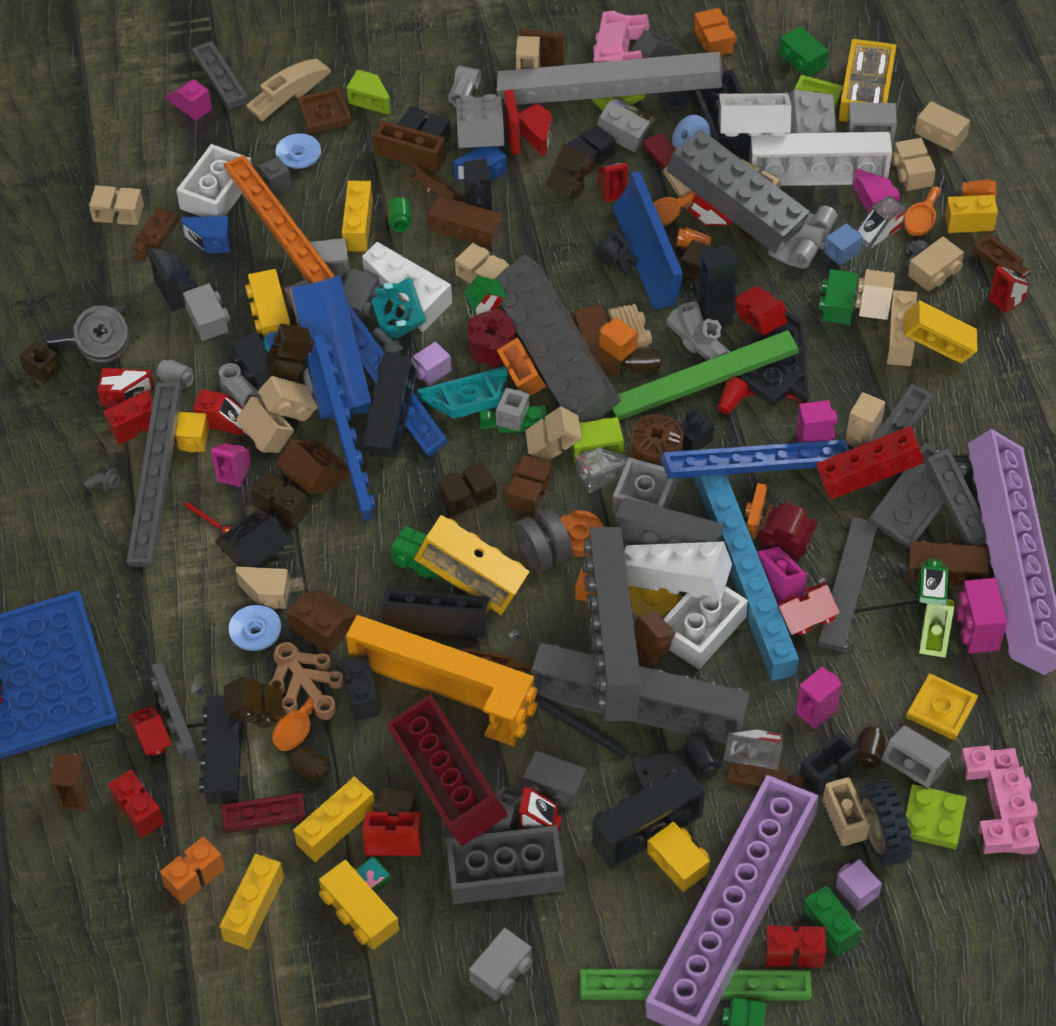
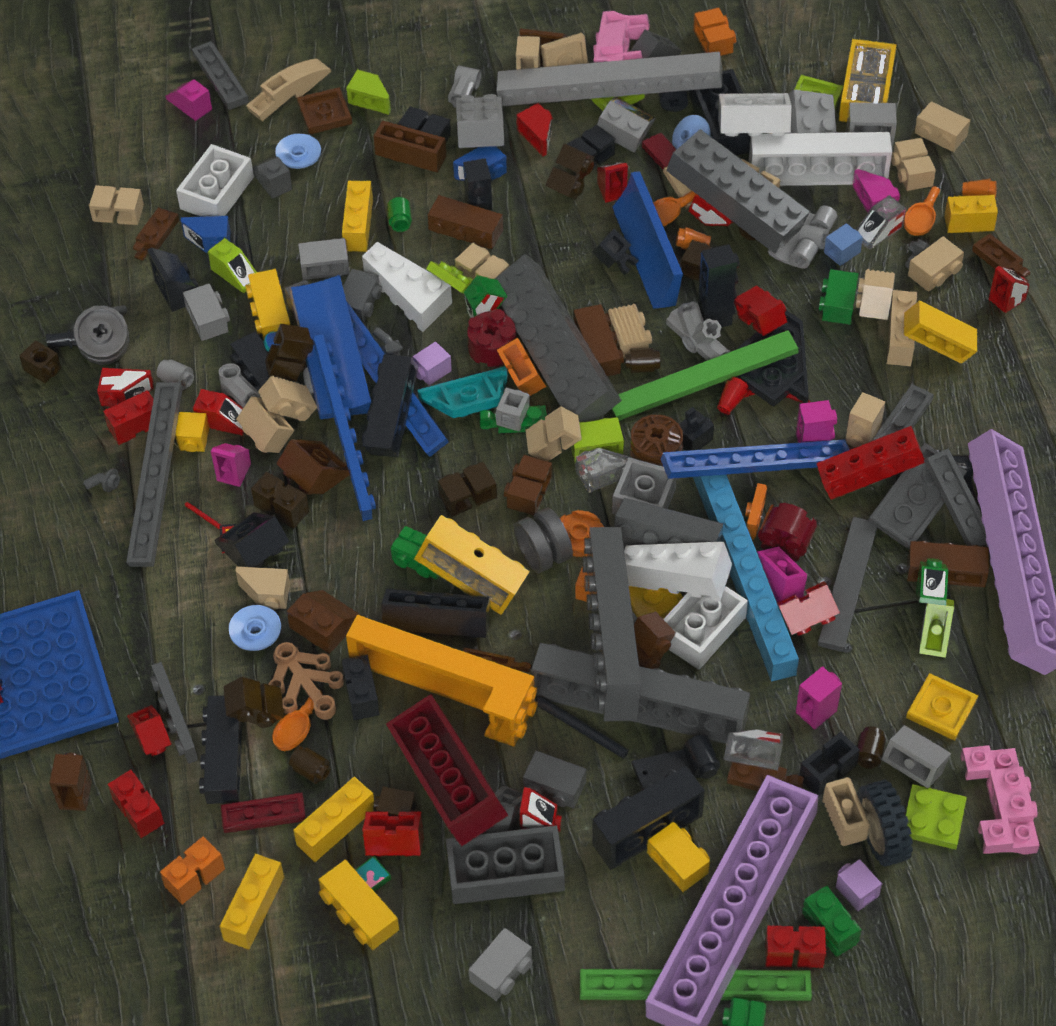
(230, 264): none -> lime slope
(277, 220): orange tile -> none
(403, 326): teal piece -> none
(434, 184): reddish brown plate -> none
(450, 274): none -> lime plate
(512, 121): red tile -> none
(565, 51): none -> tan tile
(618, 339): orange brick -> none
(803, 52): green brick -> none
(981, 615): dark pink brick -> none

